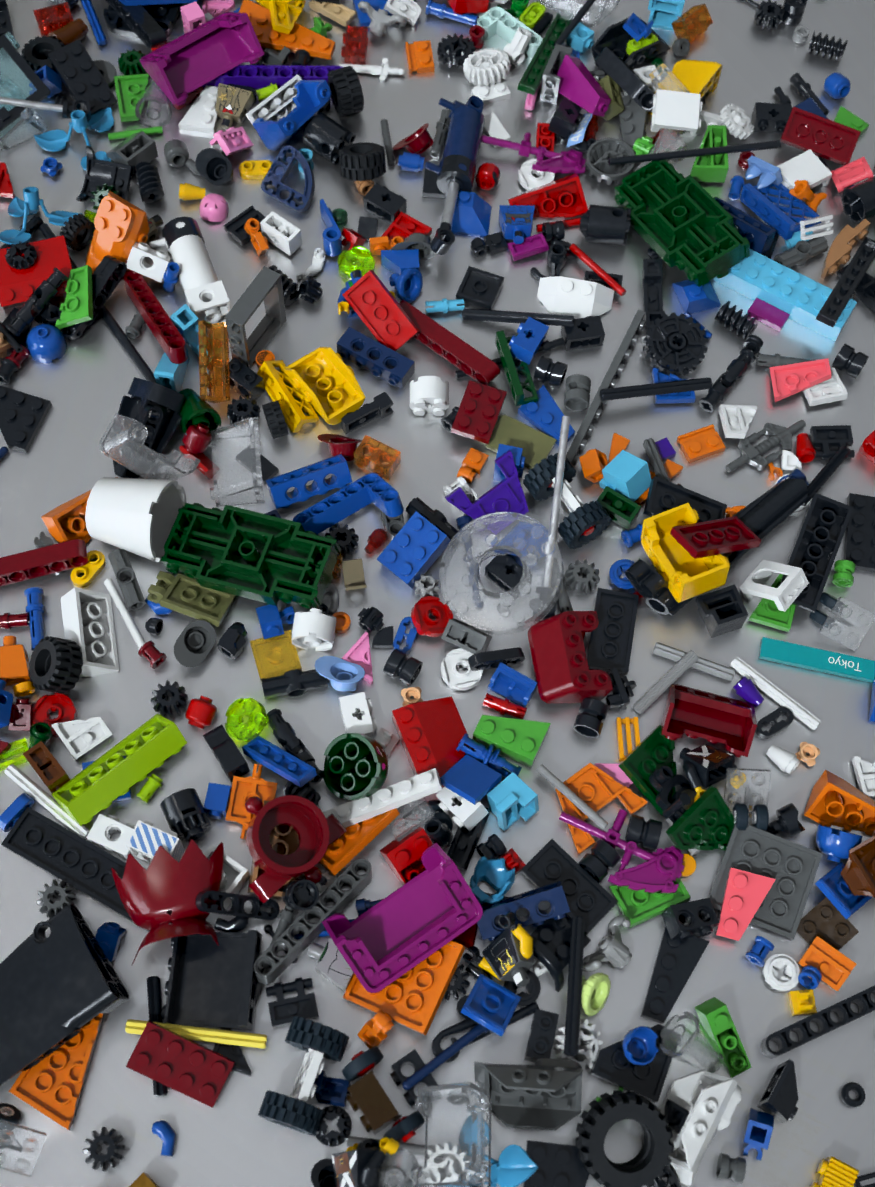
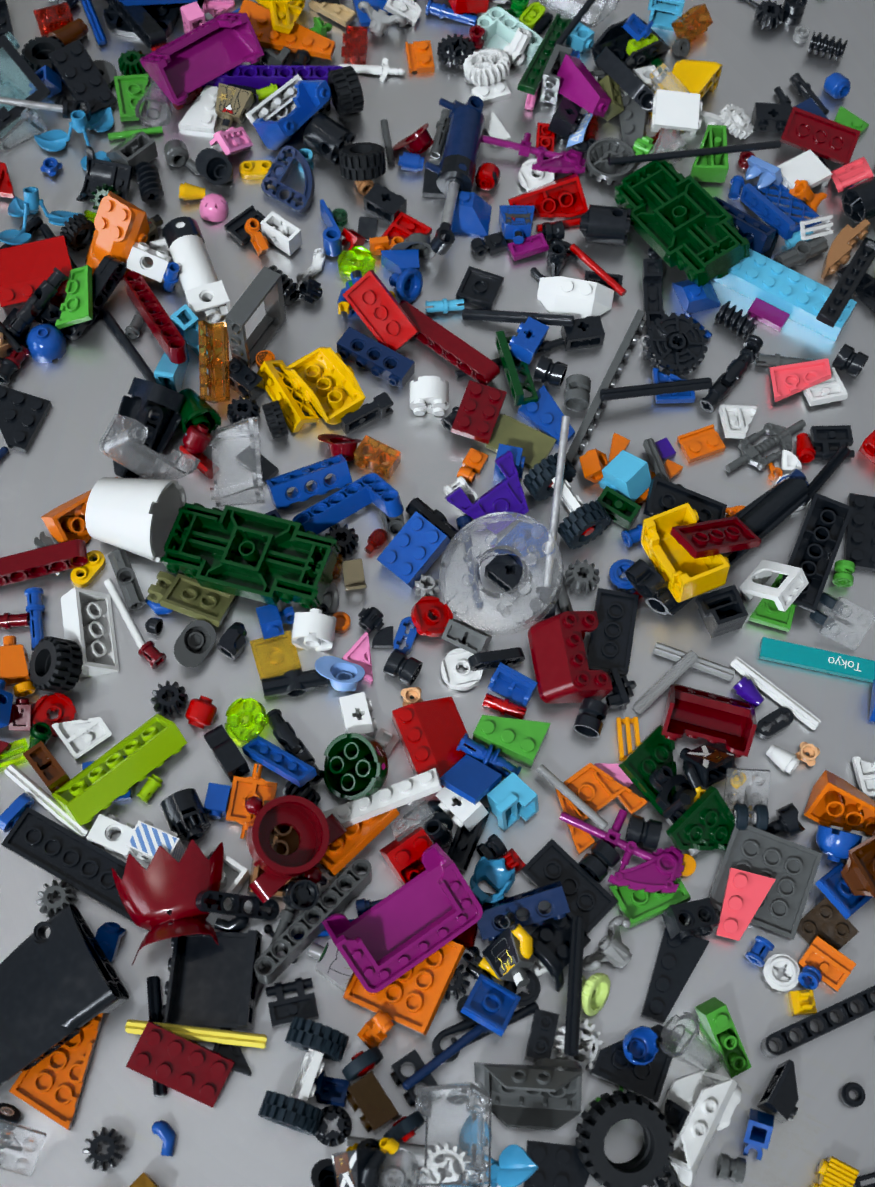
(17, 261): black gear -> none

